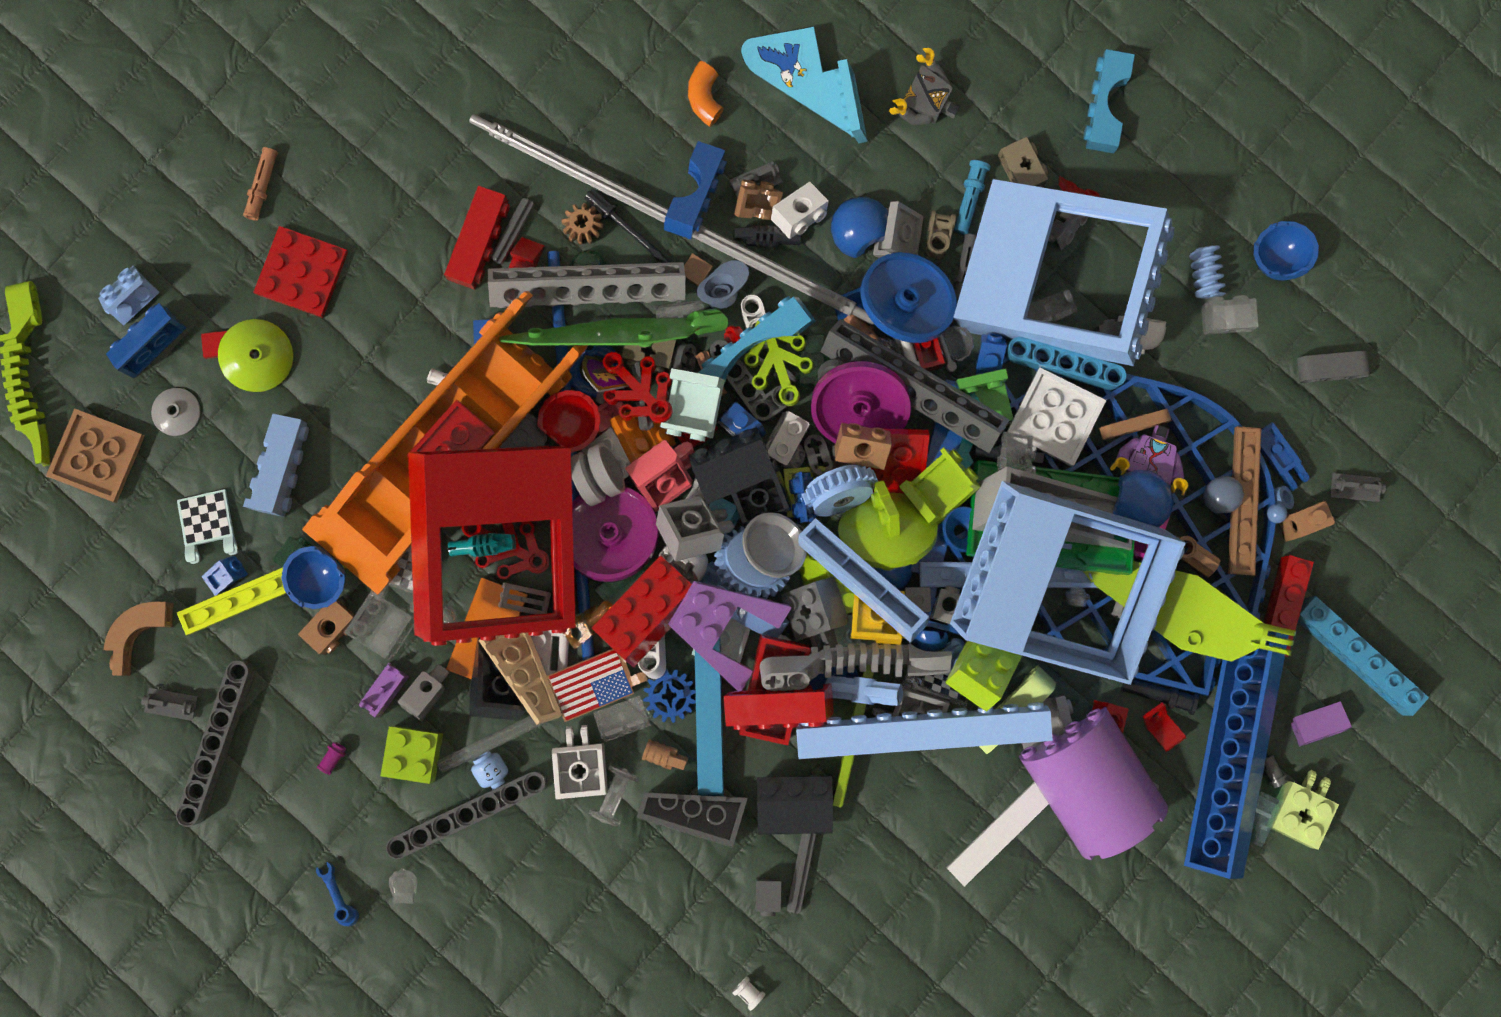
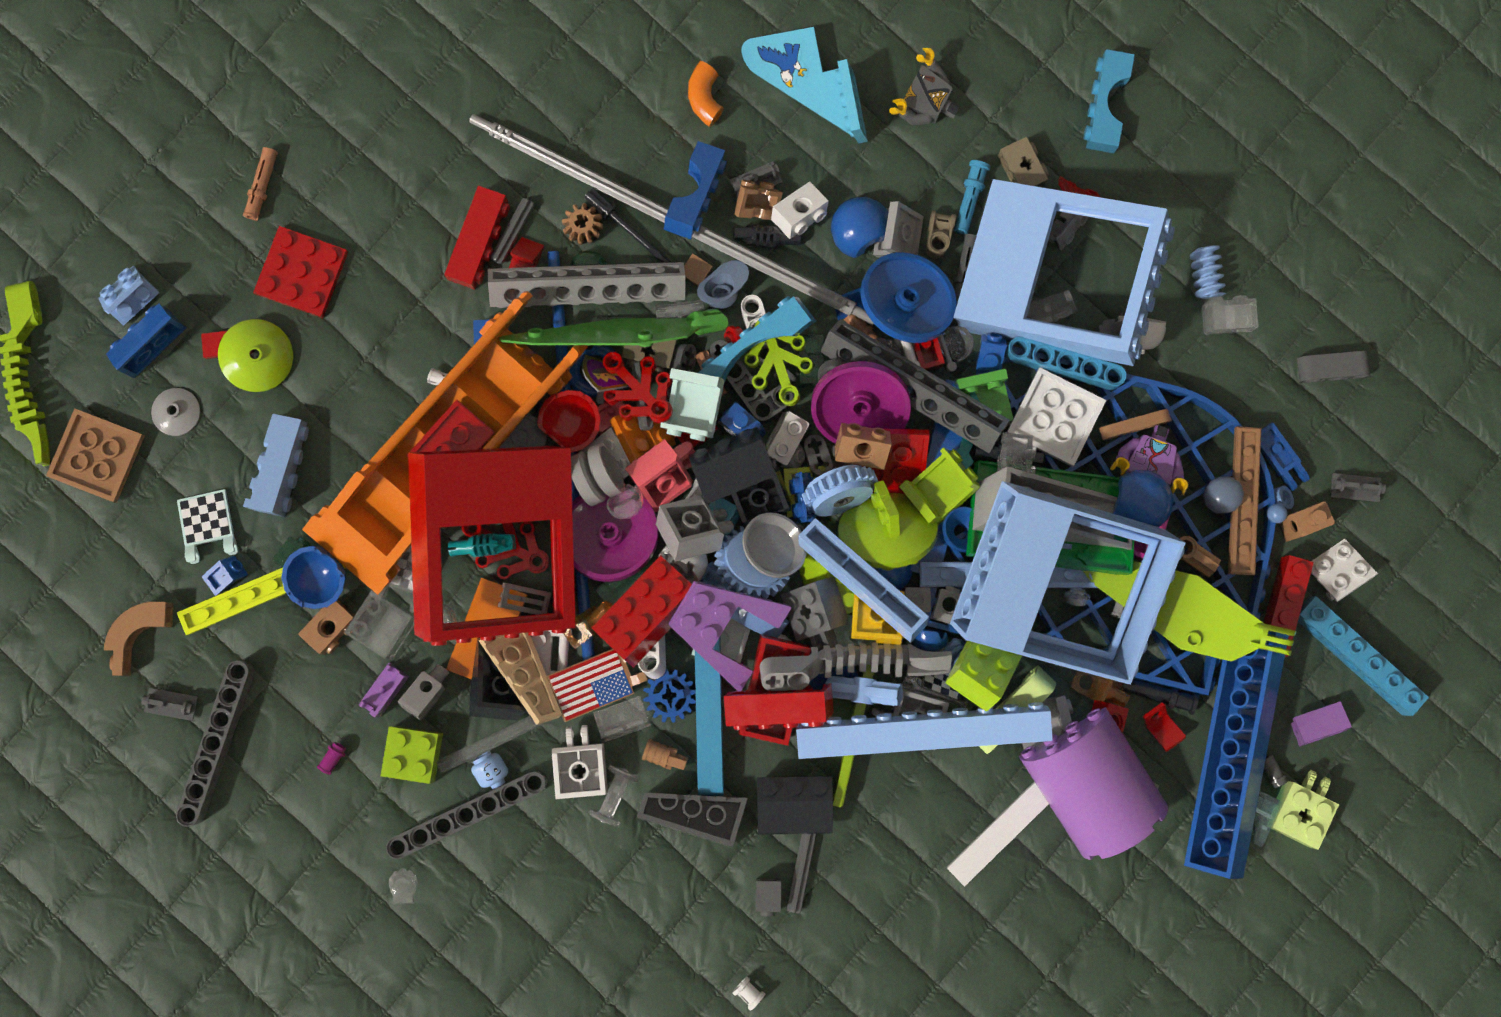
(351, 913): blue brick -> none
(626, 504): none -> clear hair
(1100, 689): none -> clear orange bracket
(1286, 250): blue cylinder -> none
(1341, 570): none -> white hinge

